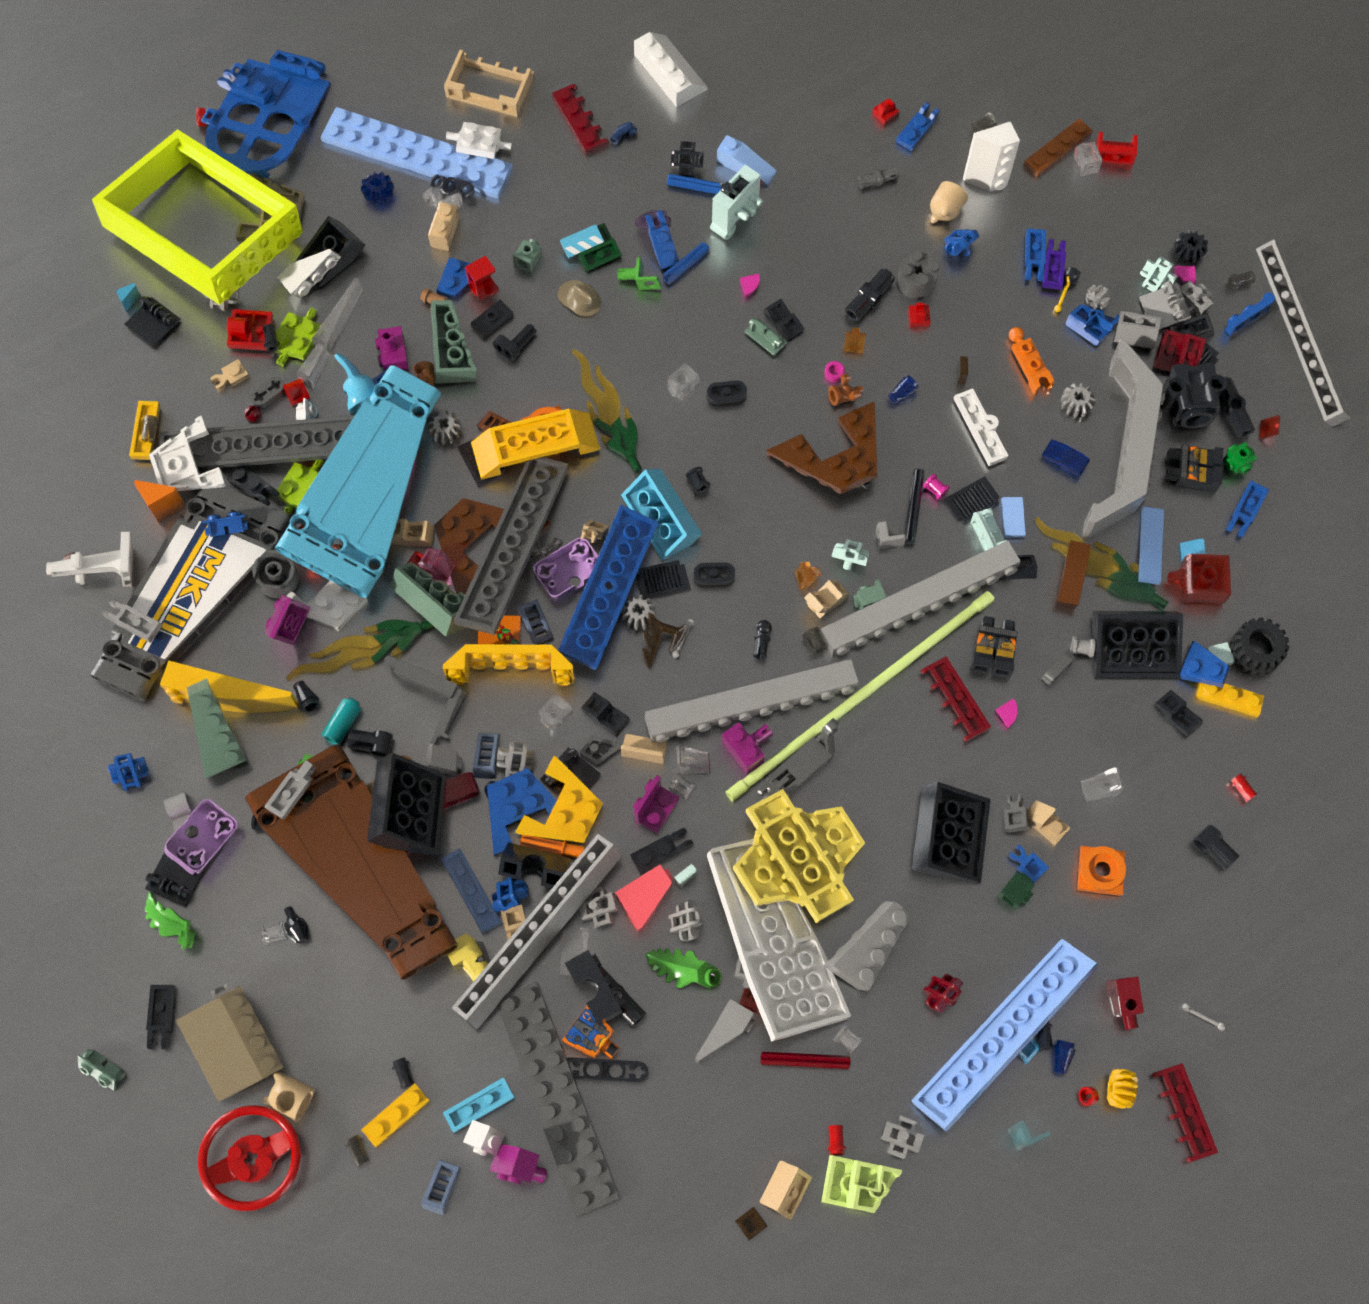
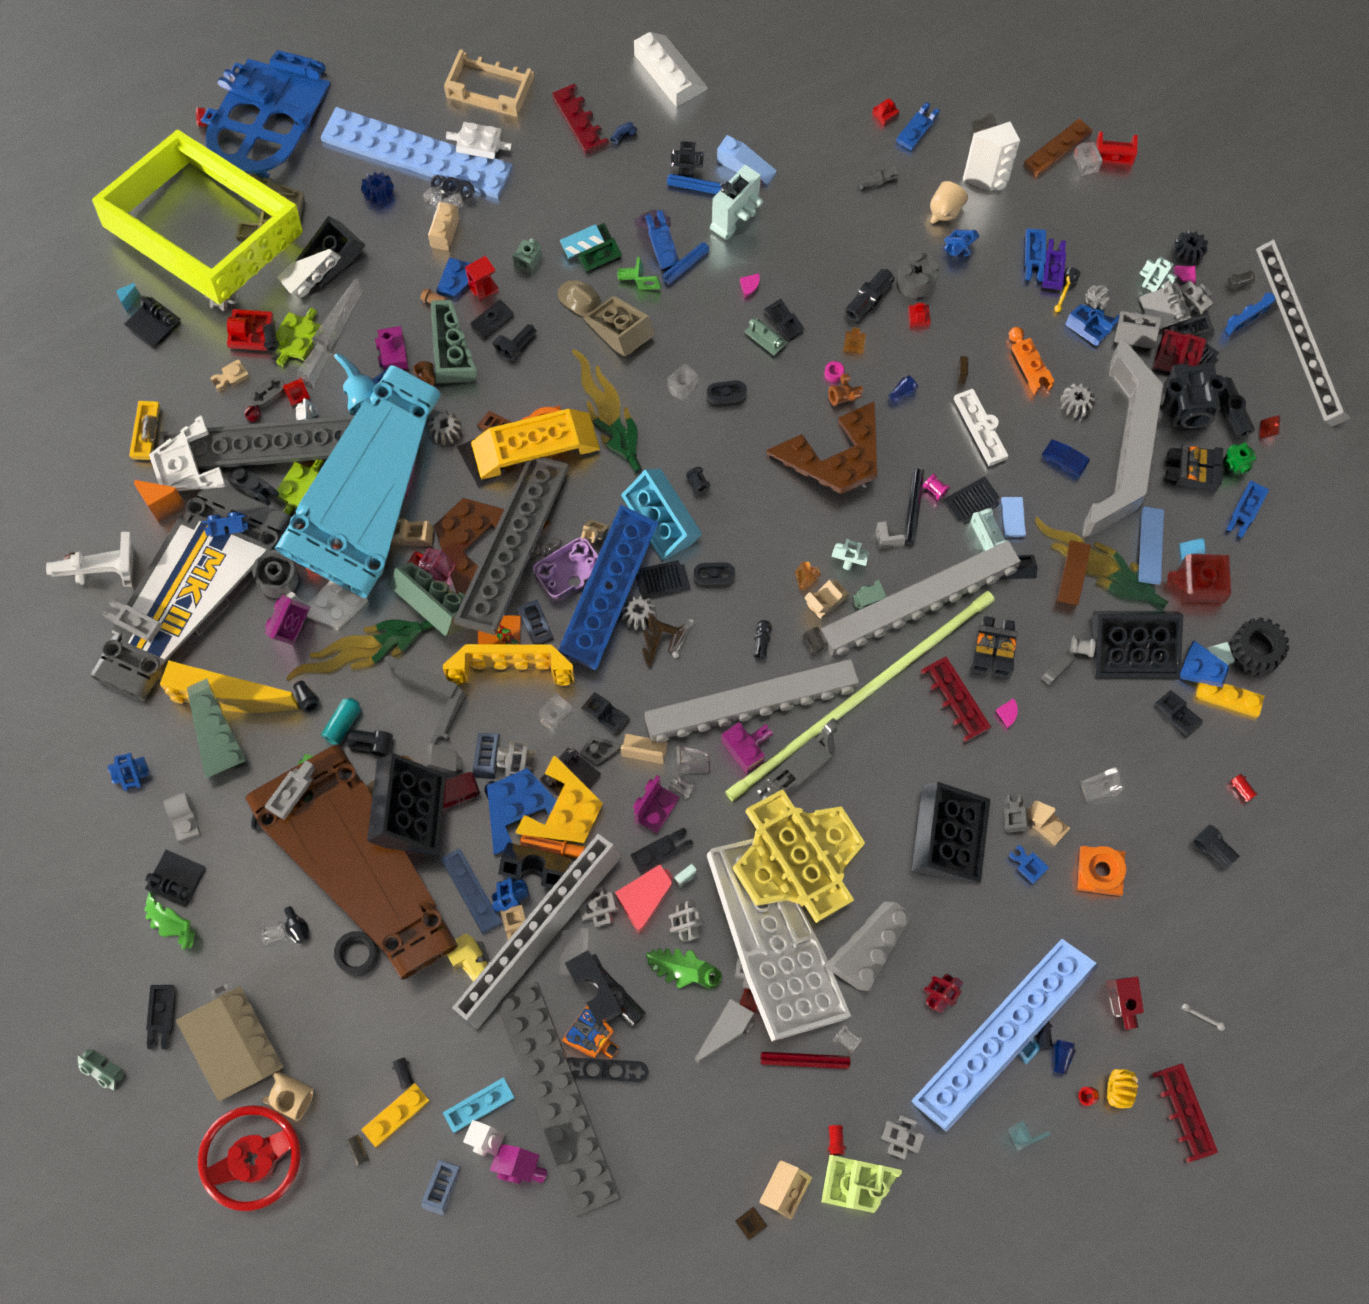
(208, 842): lavender axle -> none
(342, 943): none -> black tyre
(620, 325): none -> dark tan slope
(1017, 890): clear green brick -> none

